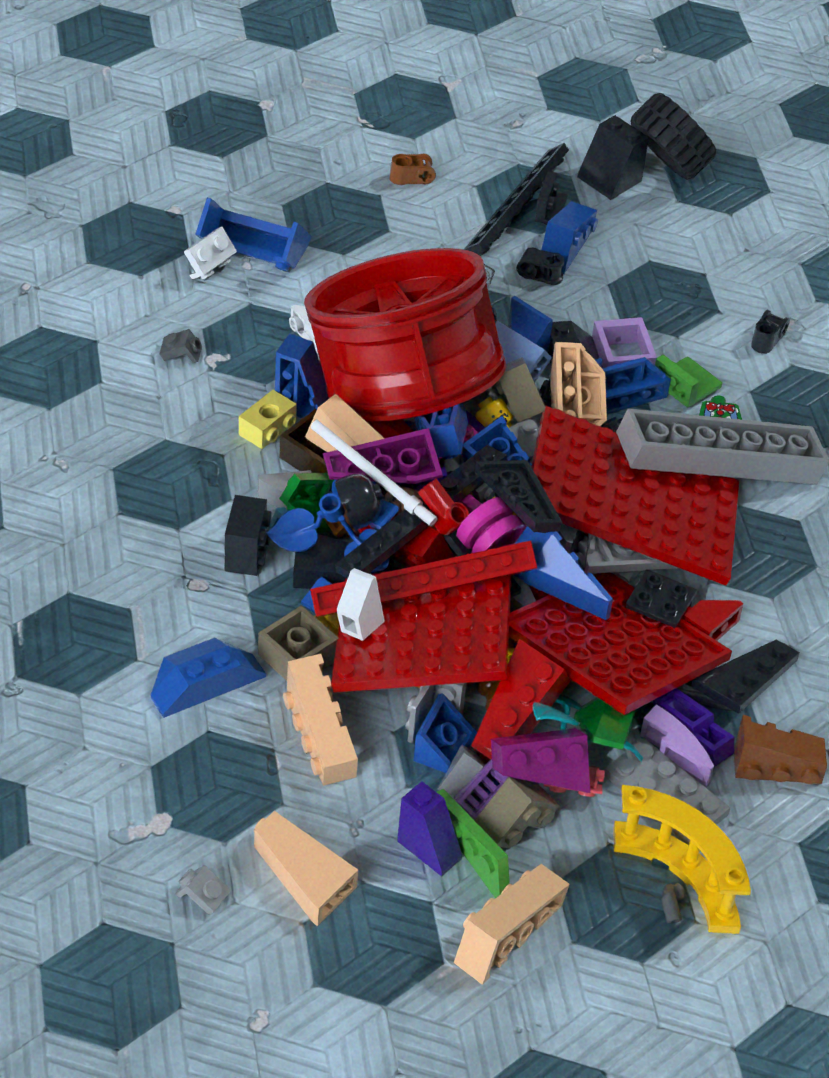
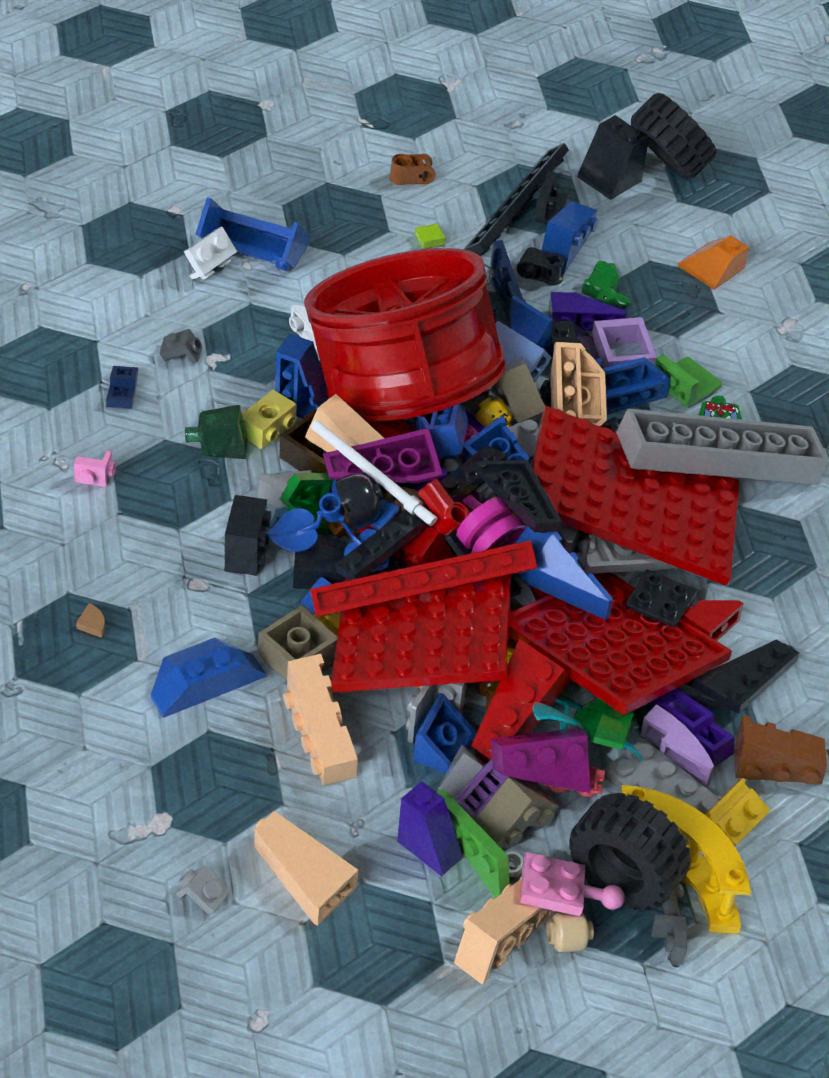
(91, 621): none -> medium nougat tile
(94, 471): none -> bright pink bracket
(122, 387): none -> dark blue slope
(220, 433): none -> clear green torso
(360, 605): white slope -> none
(430, 236): none -> lime tile
(504, 279): none -> dark blue wing
(517, 861): none -> white hinge
(561, 887): none -> bright pink plate
(569, 932): none -> tan head
(581, 310): none -> dark purple slope
(603, 284): none -> green animal
(632, 848): none -> black tyre
(675, 934): none -> dark grey bracket
(716, 261): none -> orange slope
(738, 811): none -> yellow plate
(769, 332): black piece -> none

